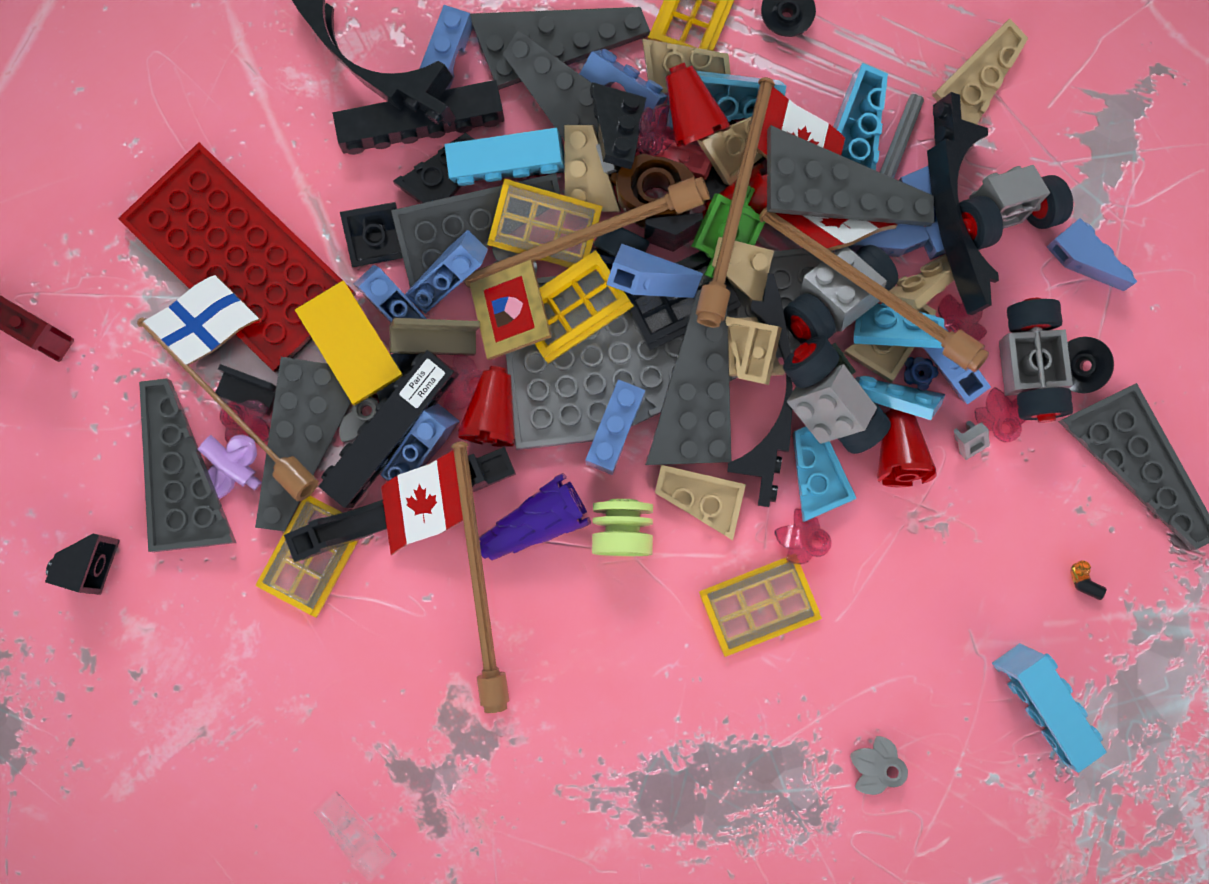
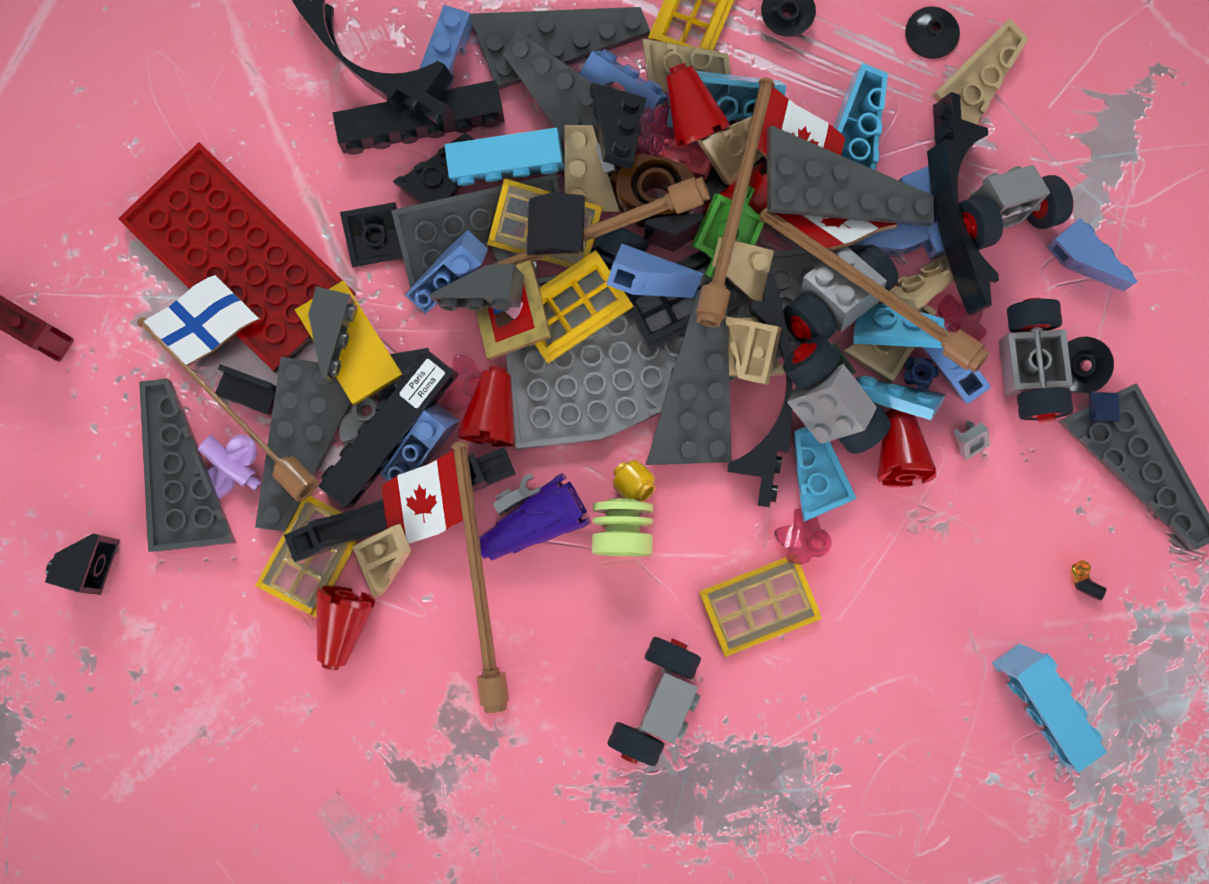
(251, 413): clear pink plate -> none
(329, 324): none -> dark grey slope
(339, 623): none -> red cone
(382, 558): none -> tan wing
(386, 295): medium blue slope -> none
(434, 335): dark tan panel -> none
(488, 287): none -> dark grey slope
(510, 499): none -> light grey plate
(556, 224): none -> black slope
(615, 427): medium blue arch -> none
(634, 481): none -> yellow head
(666, 708): none -> brick
(703, 496): tan wing -> none
(874, 766): light grey plate -> none
(902, 135): light grey axle -> none
(928, 42): none -> black dish
(1000, 411): clear pink plate -> none
(1104, 407): none -> dark blue slope

